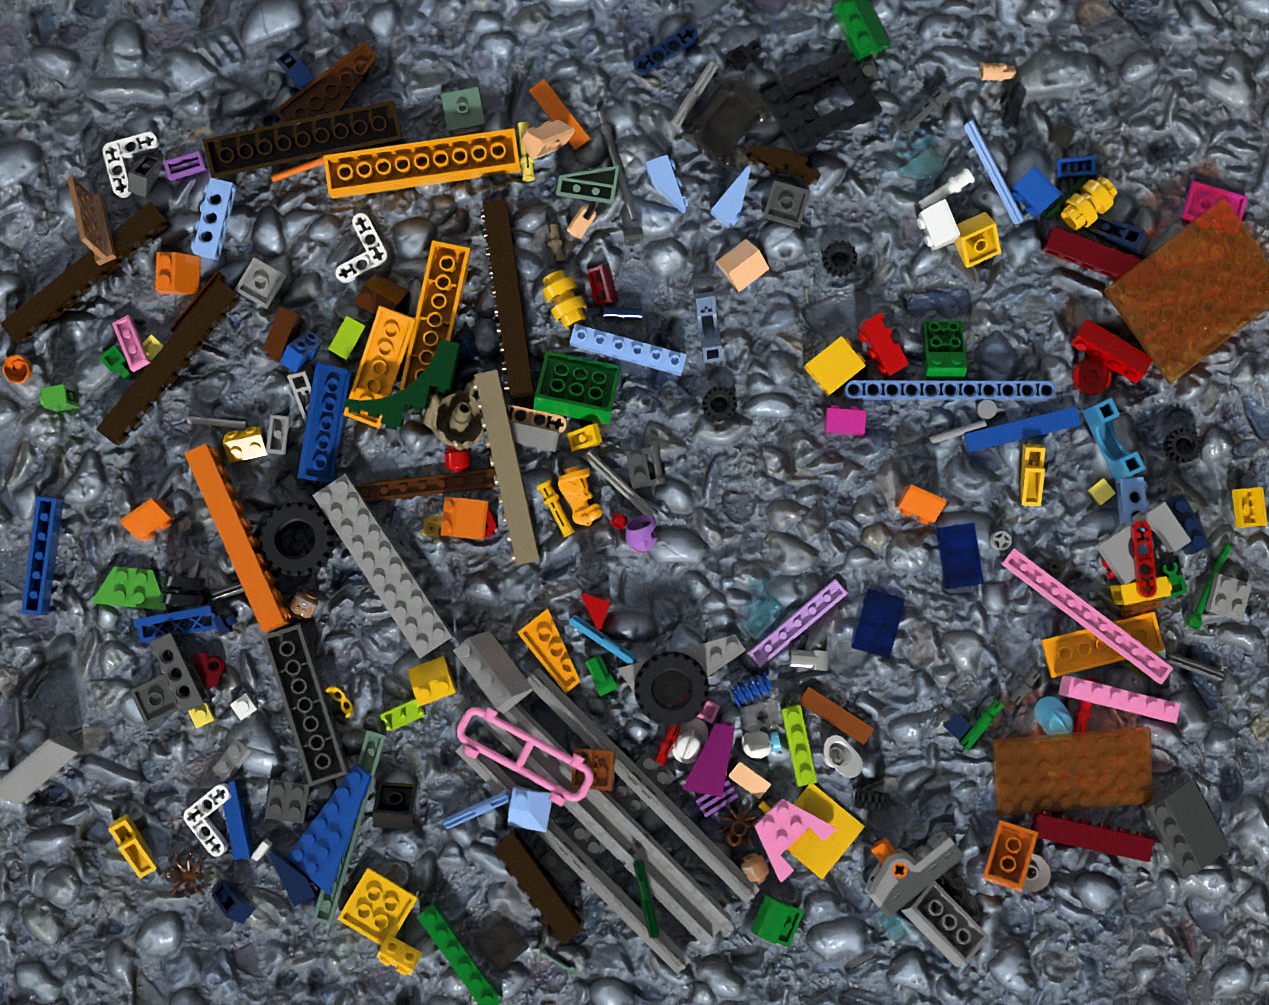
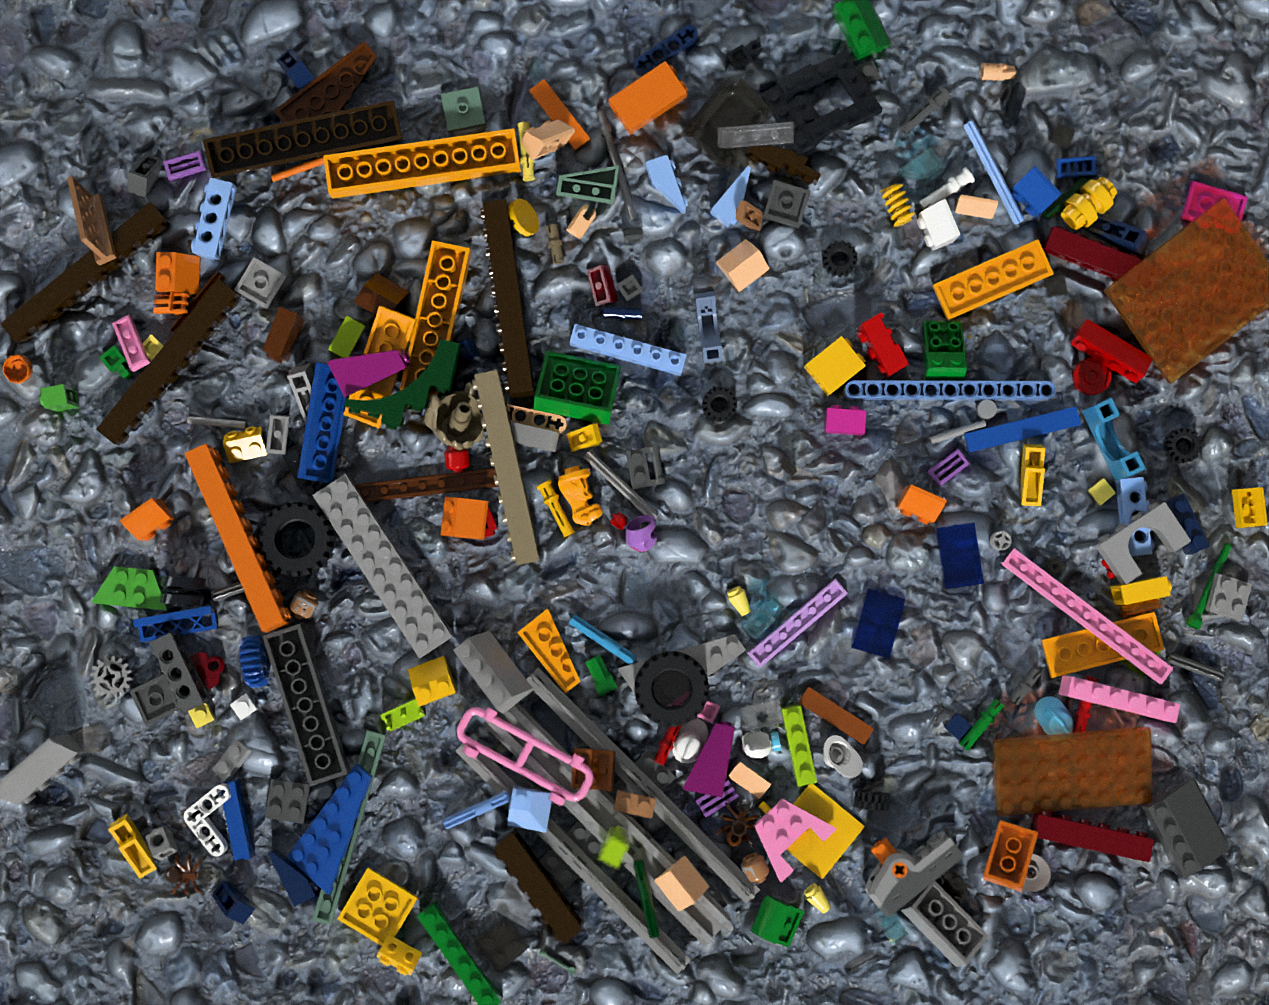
(42, 556): blue brick -> none
(114, 685): none -> light grey gear
(122, 154): white beam -> none
(168, 846): none -> light grey brick
(170, 303): none -> orange arm
(223, 624): dark blue tile -> none
(254, 661): none -> blue gear
(260, 851): white tile -> none
(301, 351): blue brick -> none
(332, 690): yellow cap -> none
(363, 370): none -> magenta slope
(367, 256): white beam -> none
(395, 805): black slope -> none
(426, 528): clear yellow plate -> none
(524, 217): none -> yellow tile
(561, 292): yellow piece -> none
(597, 608): red slope -> none
(614, 846): none -> lime brick
(629, 288): none -> dark grey plate
(634, 804): none -> medium nougat plate
(648, 97): none -> orange brick
(682, 883): none -> light nougat slope
(694, 94): light grey axle -> none
(739, 600): none -> light yellow cone
(749, 215): none -> medium nougat plate
(751, 689): blue piece -> none
(756, 135): none -> clear tile
(810, 659): light grey piece -> none
(817, 898): none -> light yellow cone
(897, 204): none -> yellow piece
(961, 458): none -> medium lavender tile
(976, 206): none -> light nougat slope
(977, 239): yellow slope -> none
(992, 279): none -> light orange plate
(1056, 286): none -> clear smoke tile
(1139, 559): red beam -> none
(1177, 581): green plate -> none

